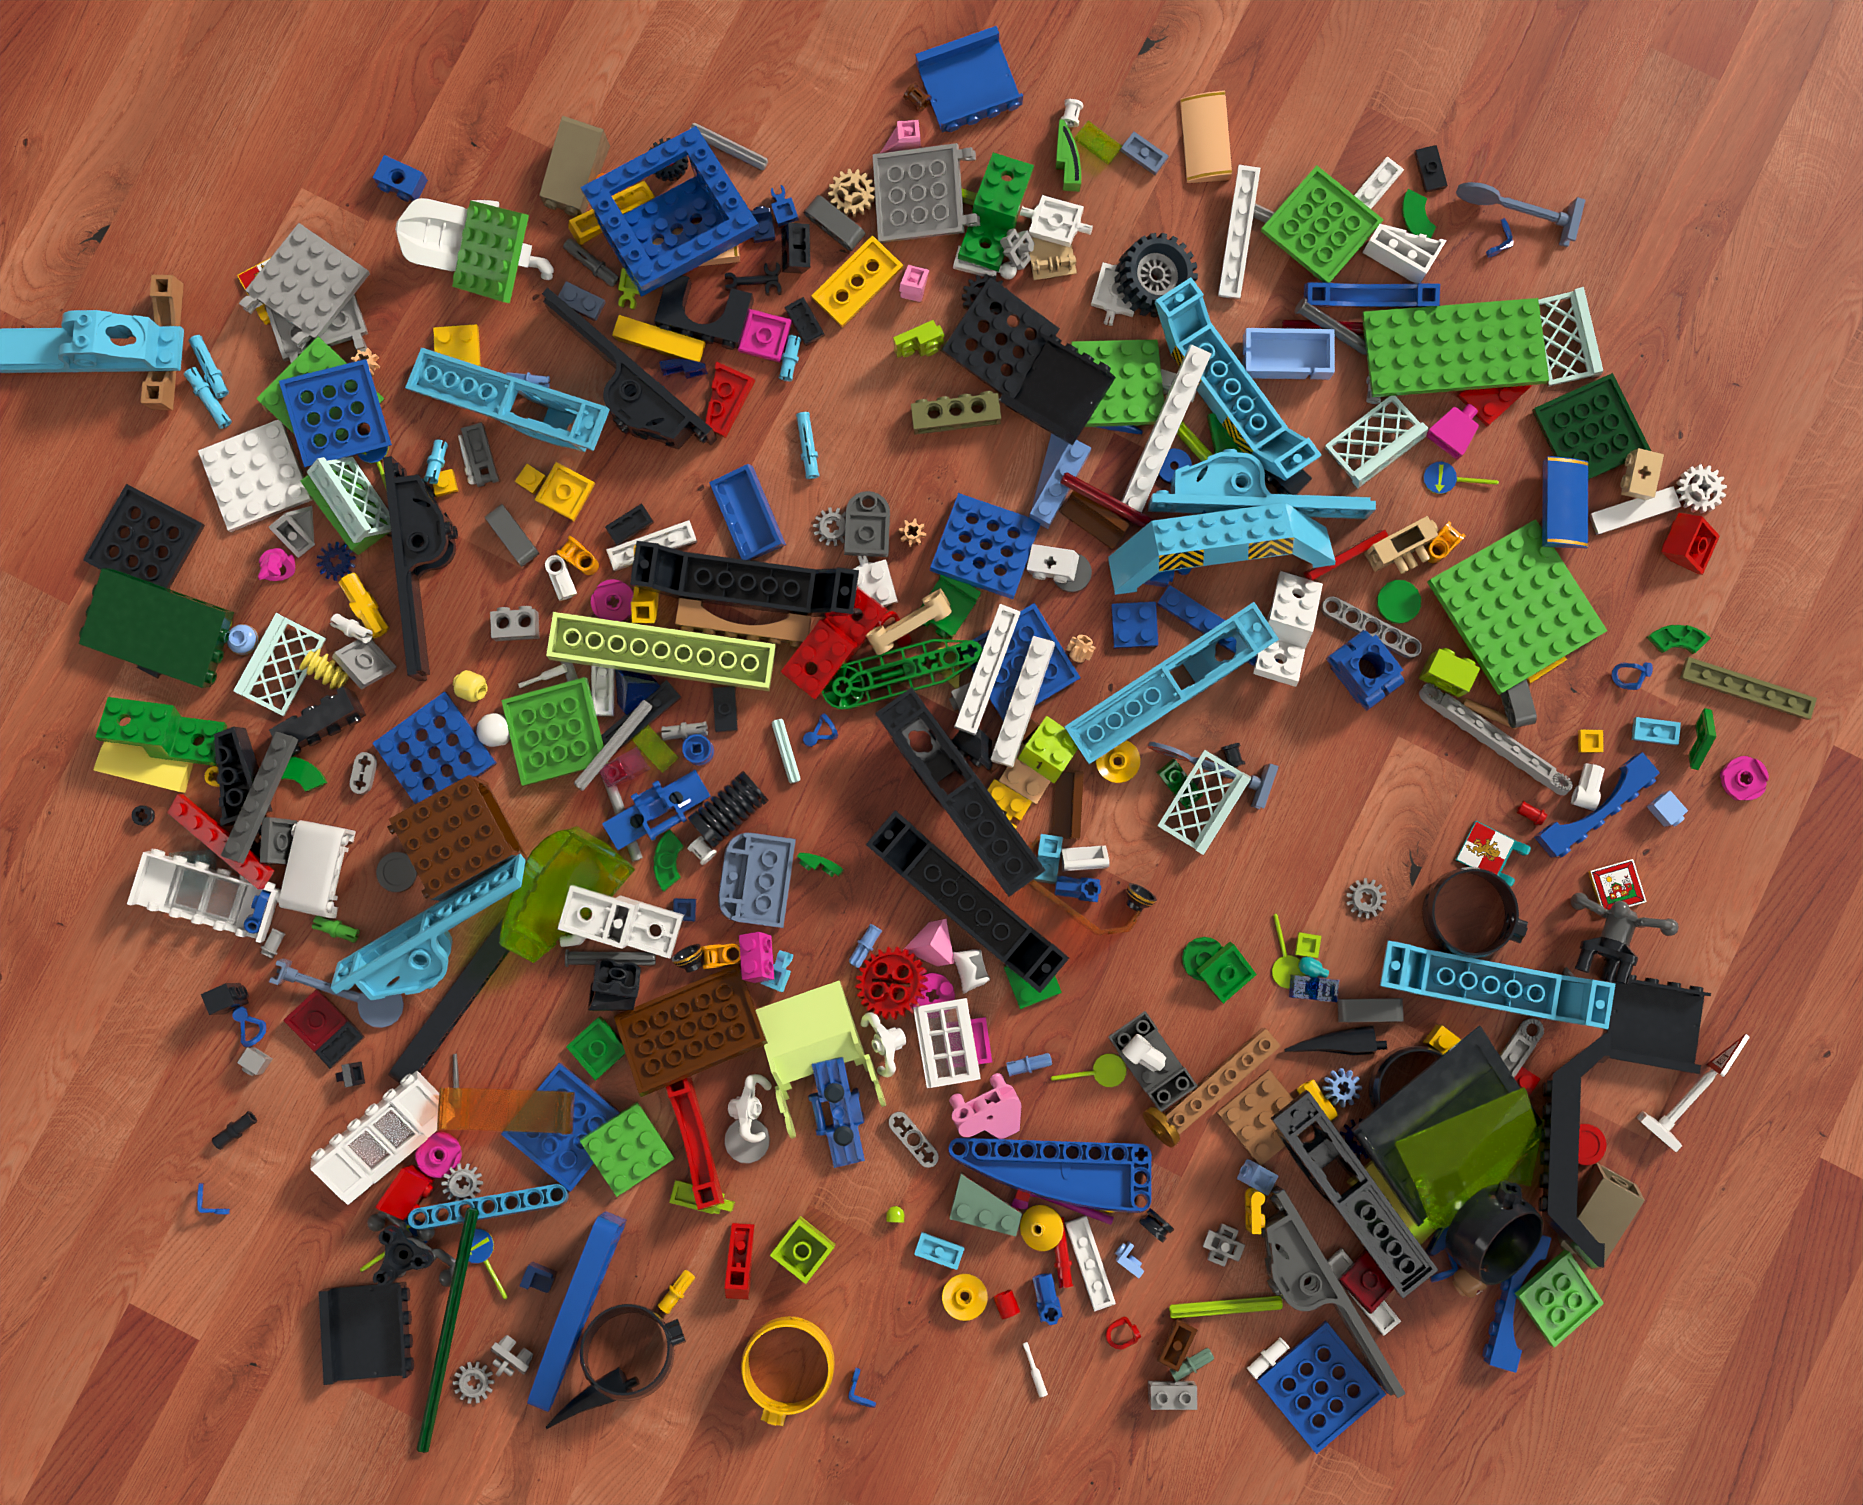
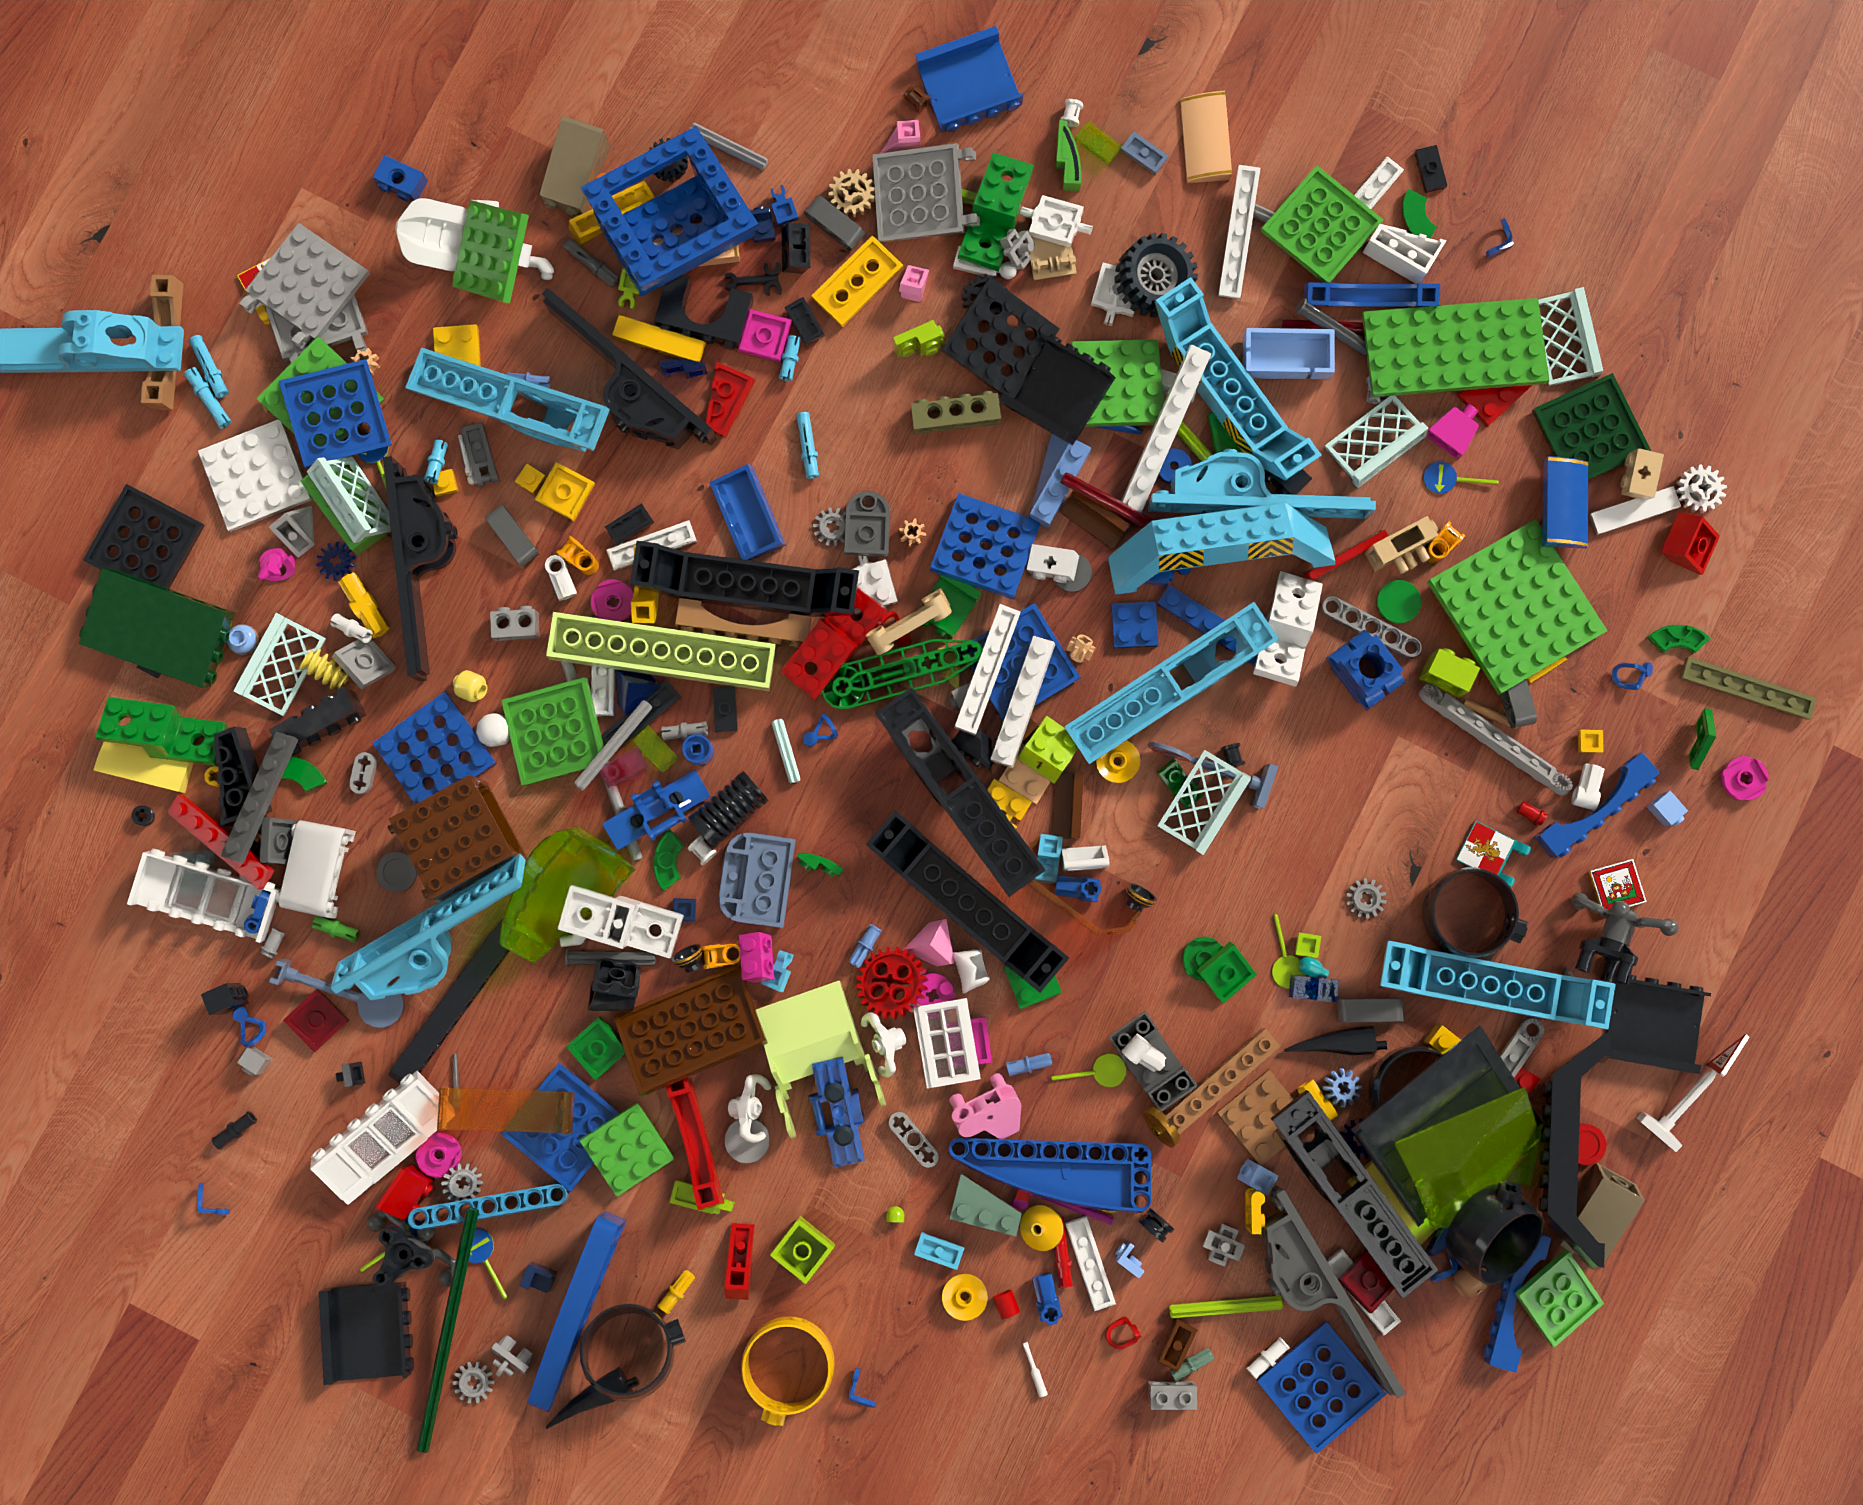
(339, 1044): black plate -> none
(546, 675): white piece -> none
(582, 301): sand blue plate -> none
(1486, 195): sand blue piece -> none
(1656, 731): medium azure plate -> none

